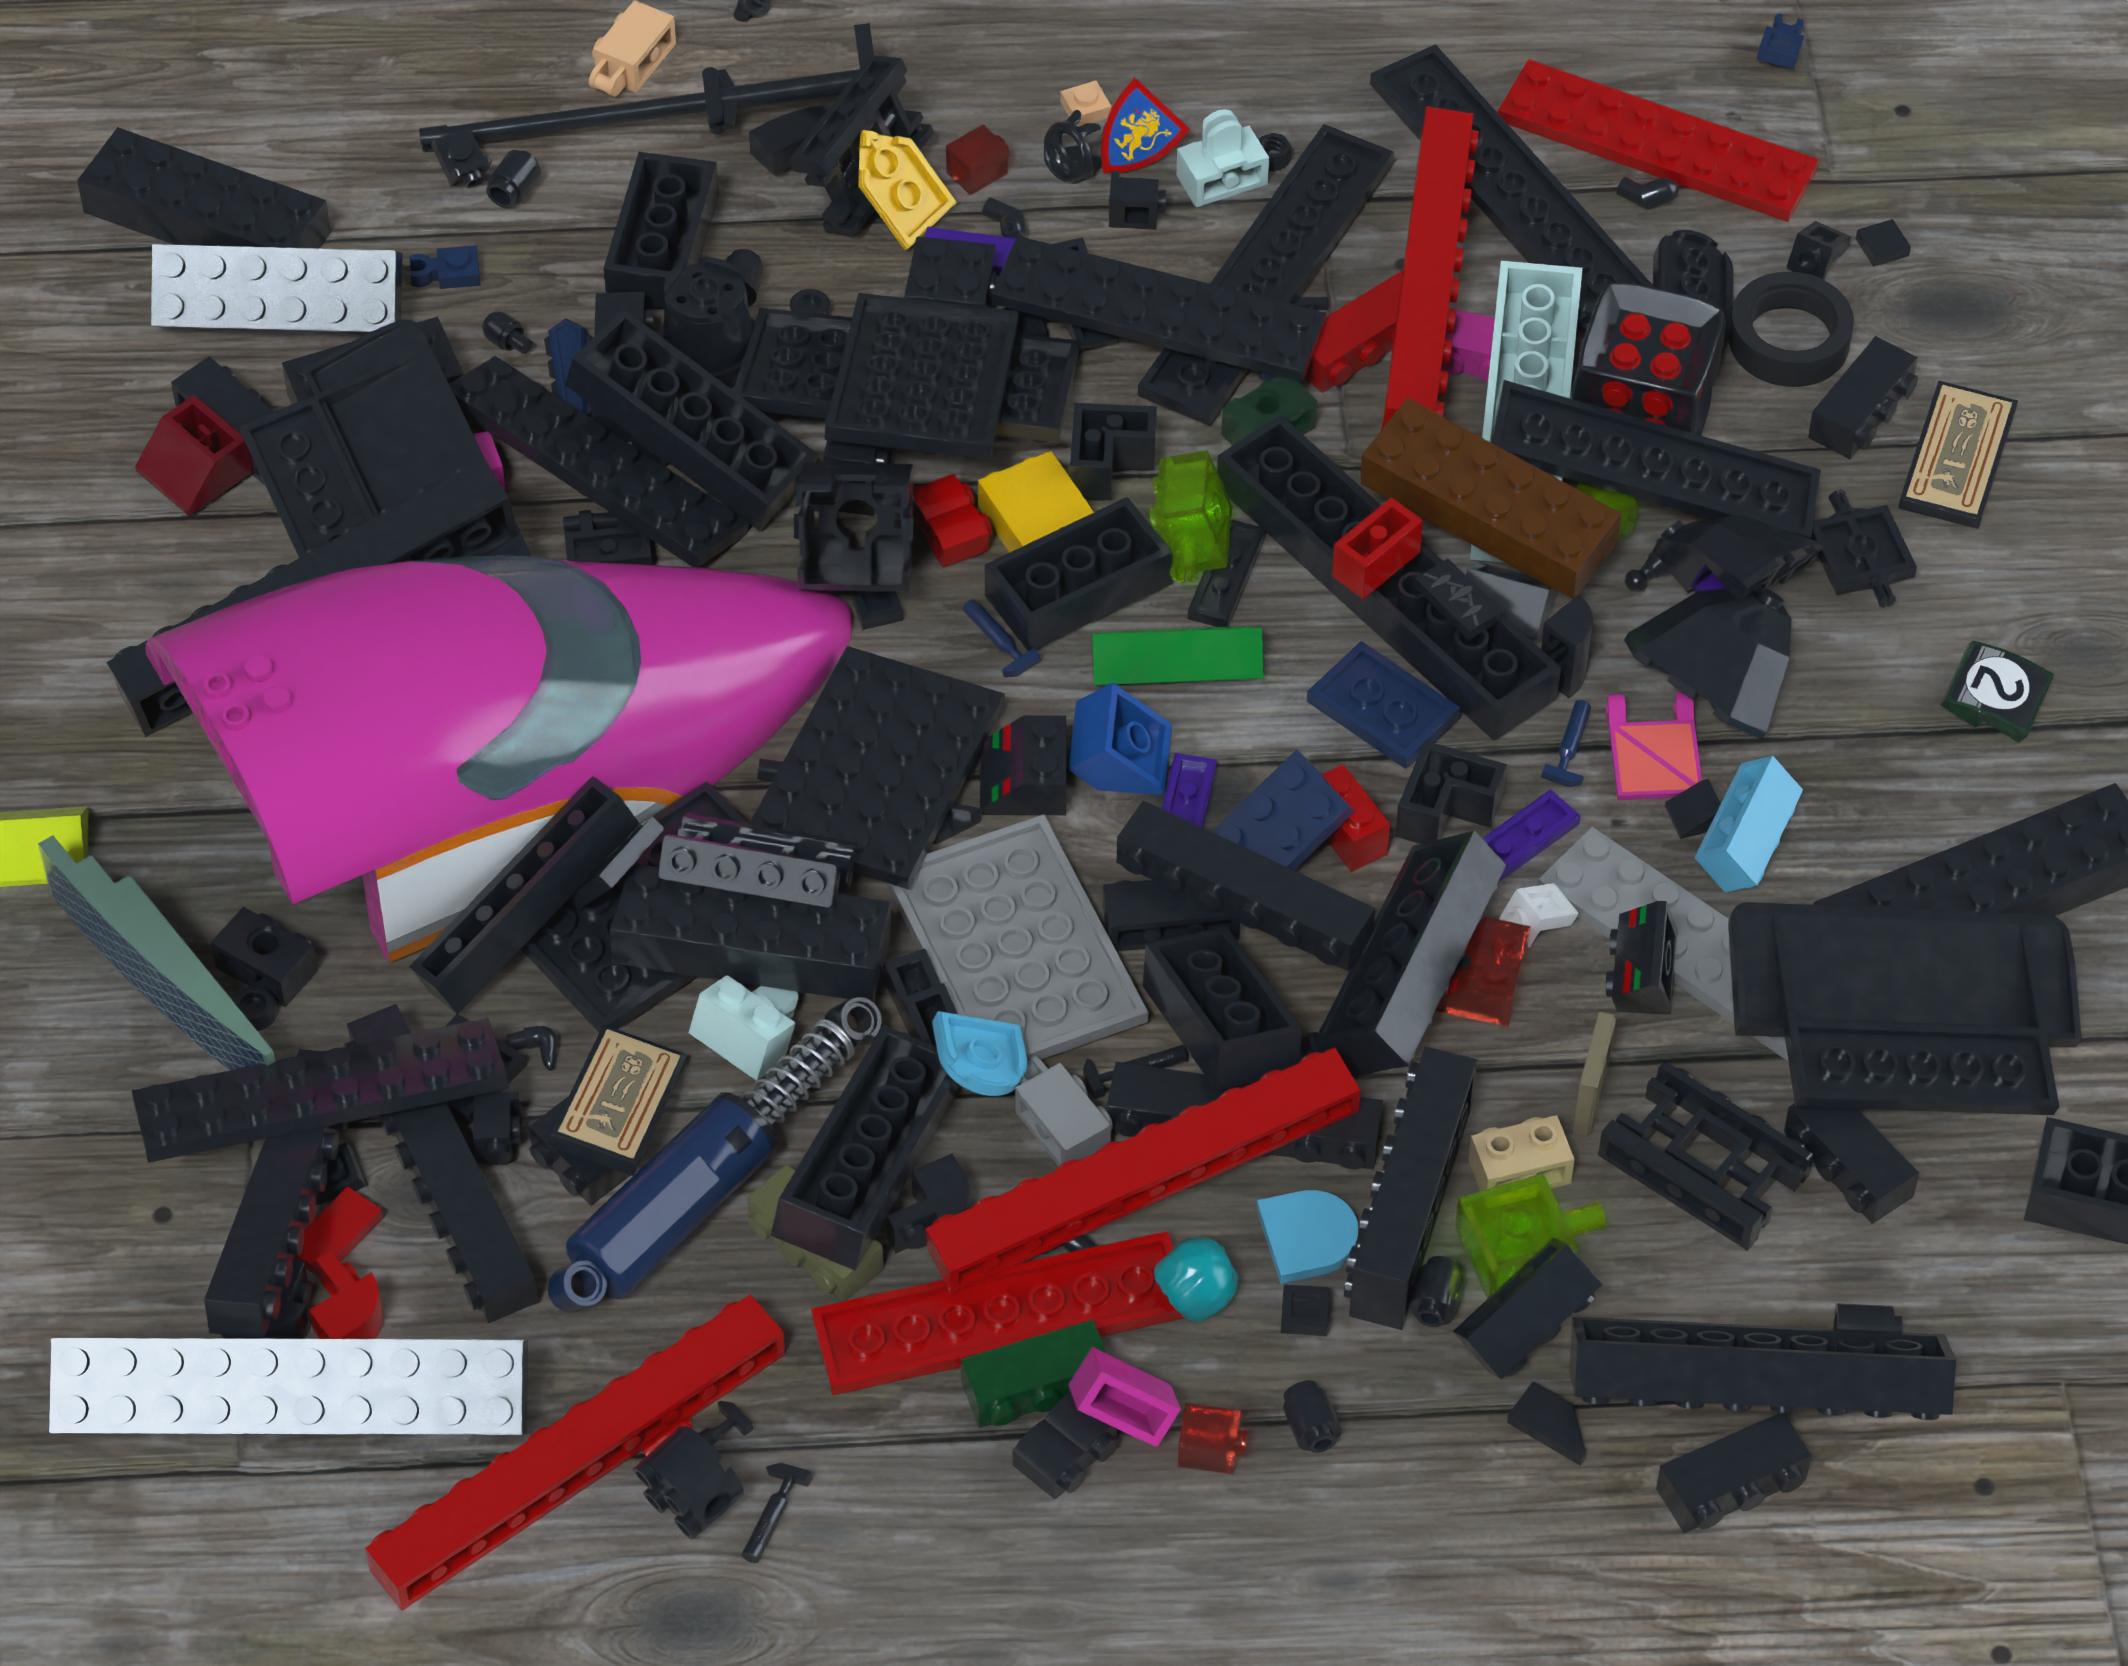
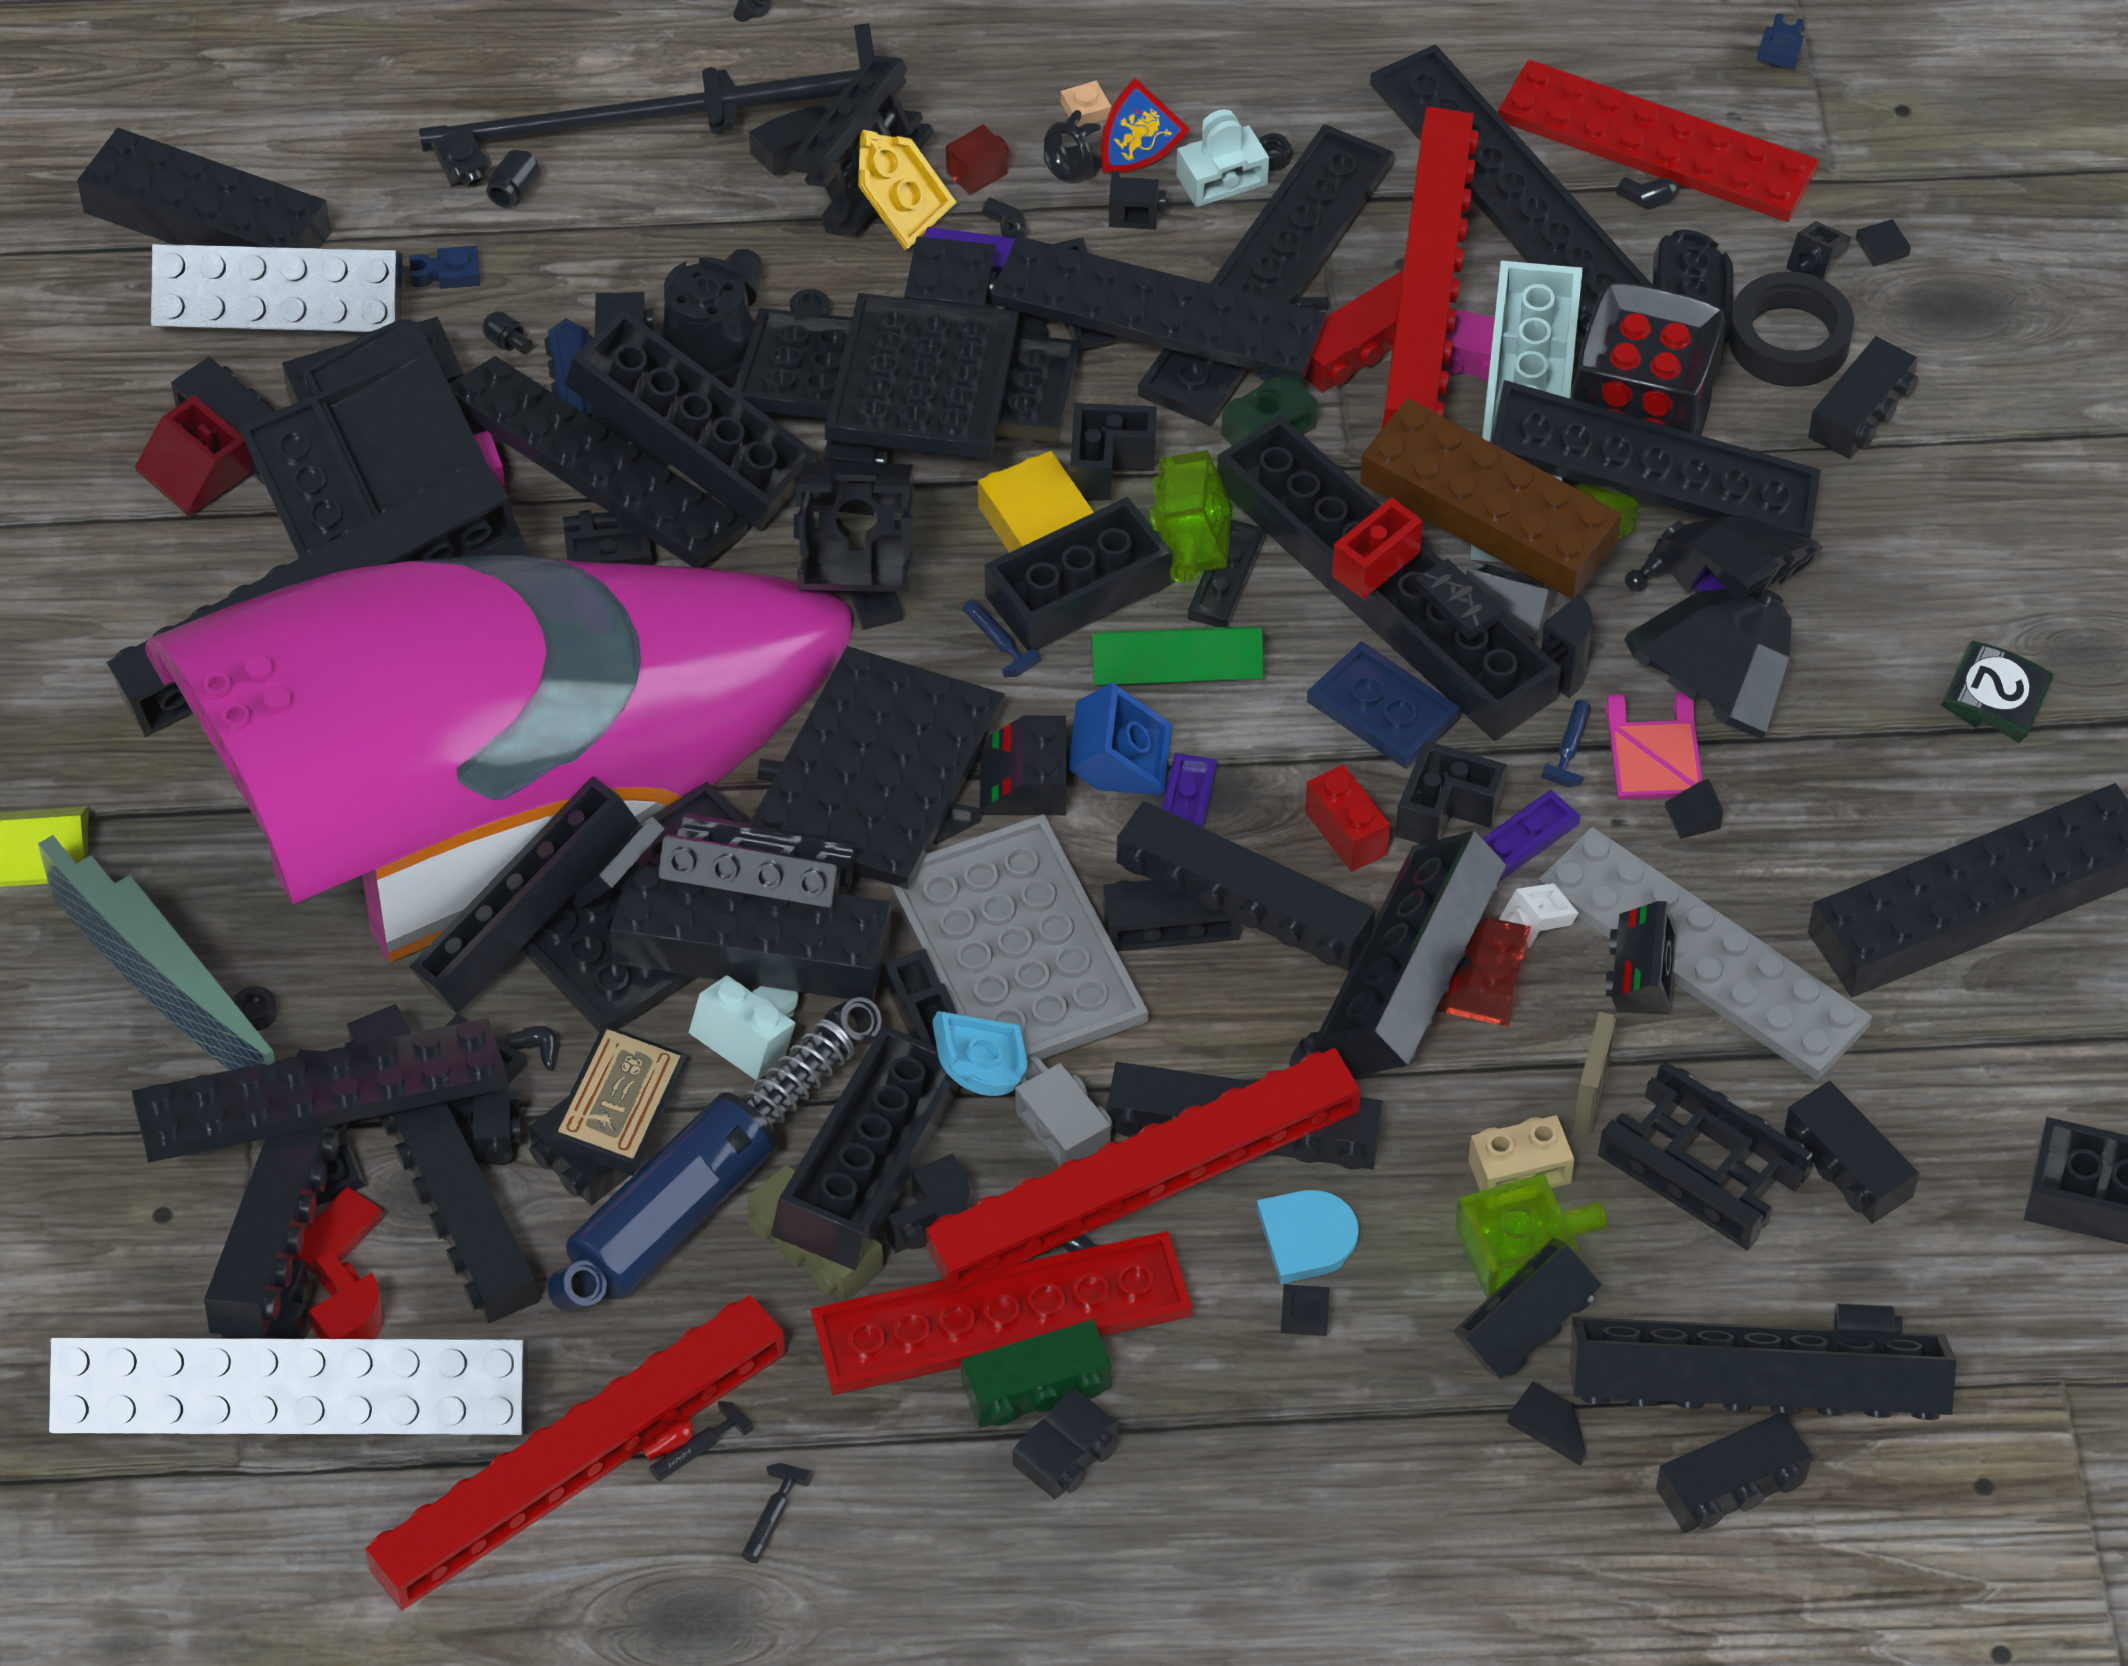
(242, 954): black brick -> none
(632, 49): light nougat brick -> none
(660, 223): black brick -> none
(688, 1481): black brick -> none
(950, 521): red brick -> none
(1124, 1397): dark pink piece -> none
(1161, 1059): black piece -> none
(1197, 1278): teal hair -> none
(1211, 1439): clear red brick -> none
(1221, 1007): black brick -> none
(1287, 814): dark blue plate -> none
(1311, 1416): black brick -> none
(1410, 1187): black brick -> none
(1437, 1291): black brick -> none
(1749, 824): medium azure brick -> none
(1862, 549): black plate -> none
(1908, 1004): black slope -> none
(1958, 454): tile -> none

